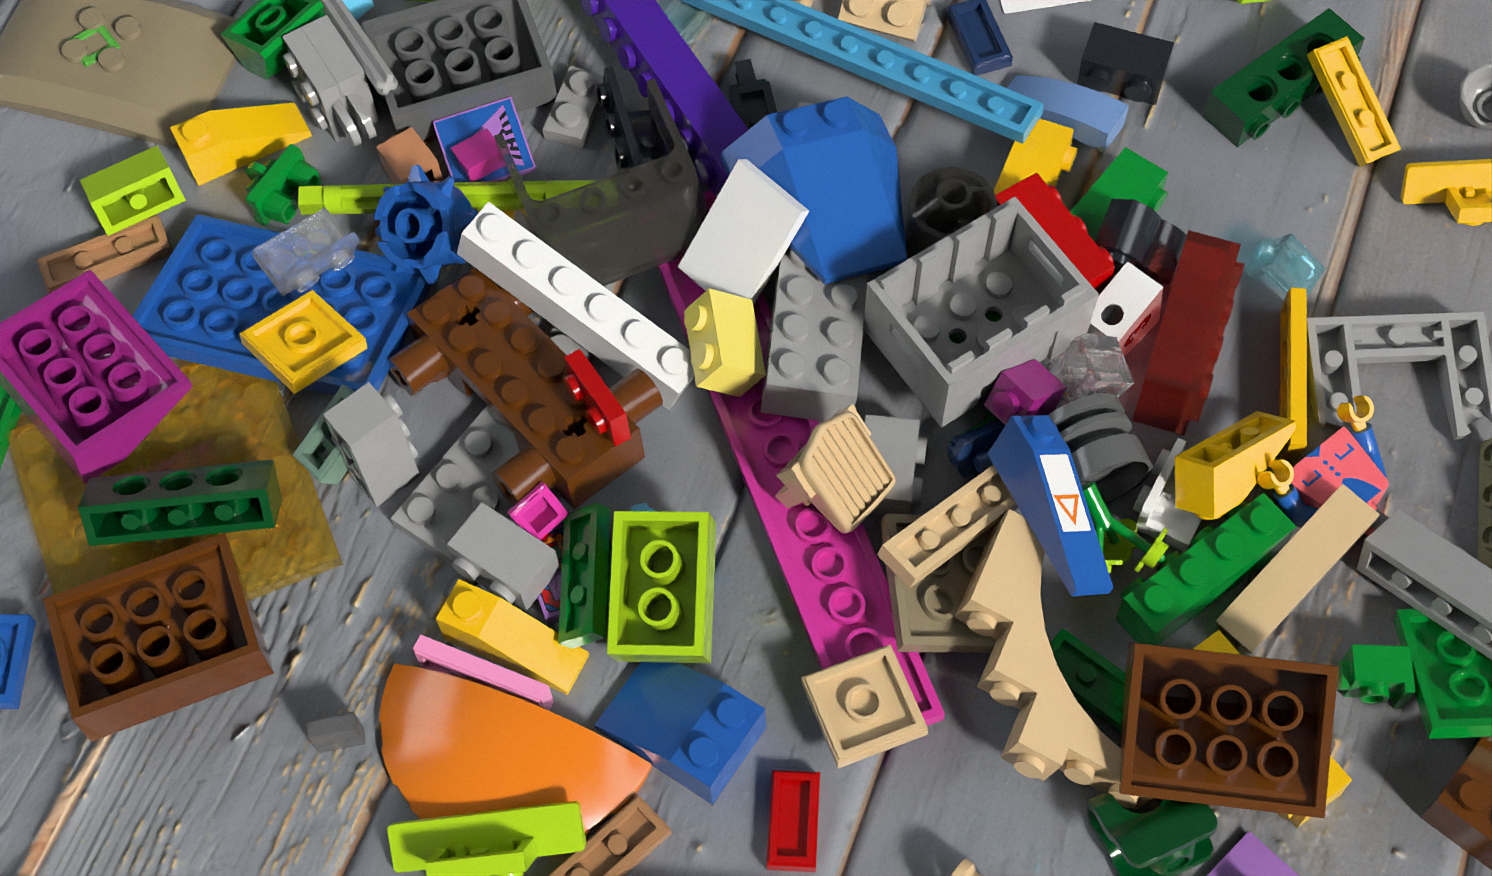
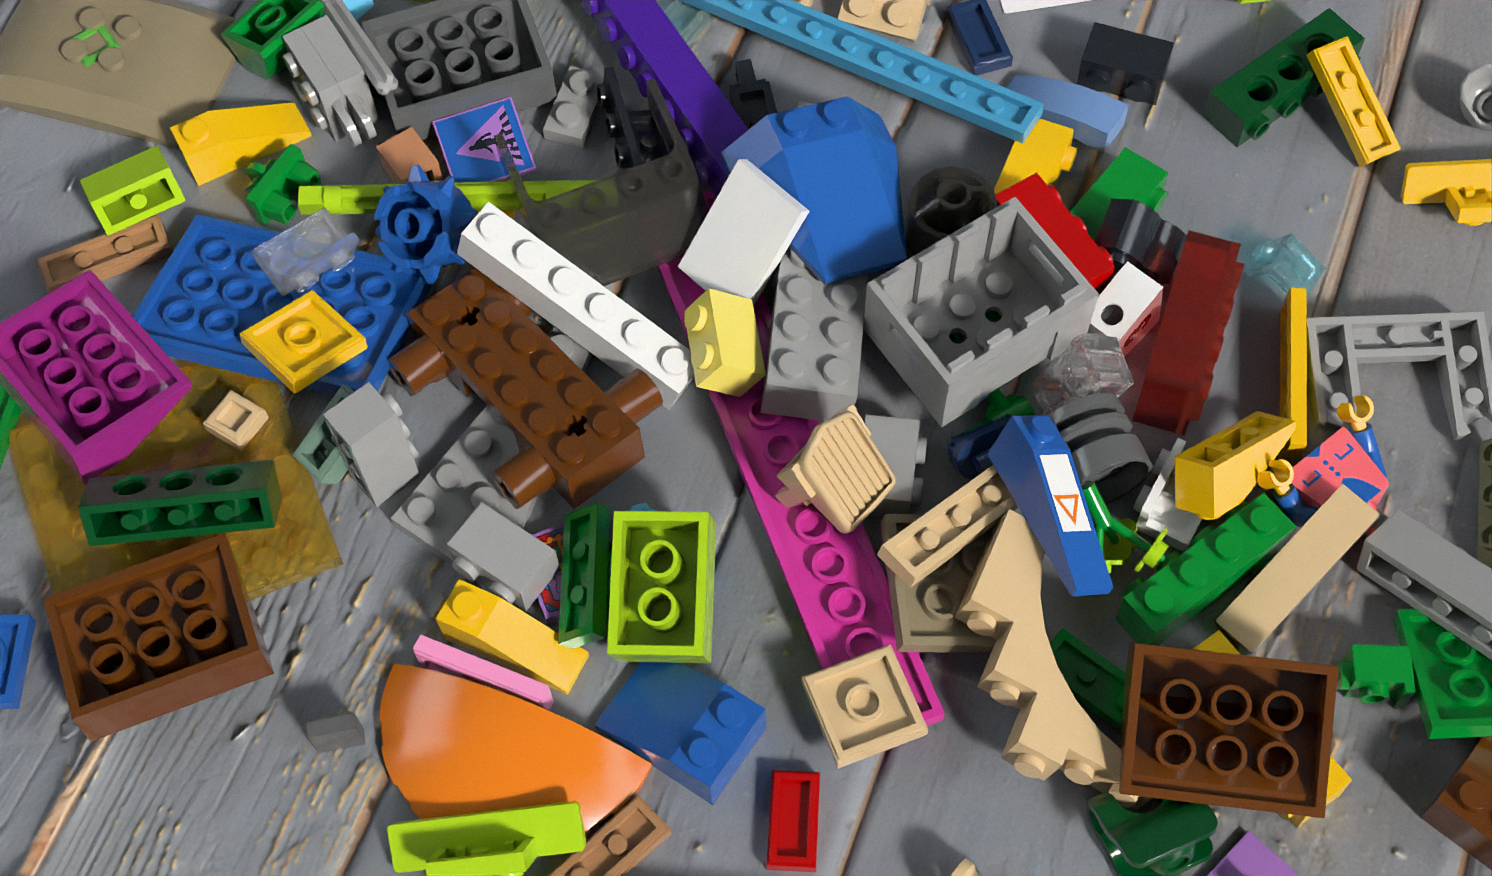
(235, 420): none -> tan tile
(477, 155): dark pink slope -> none
(538, 512): dark pink slope -> none
(603, 408): red plate -> none
(1025, 392): magenta brick -> none

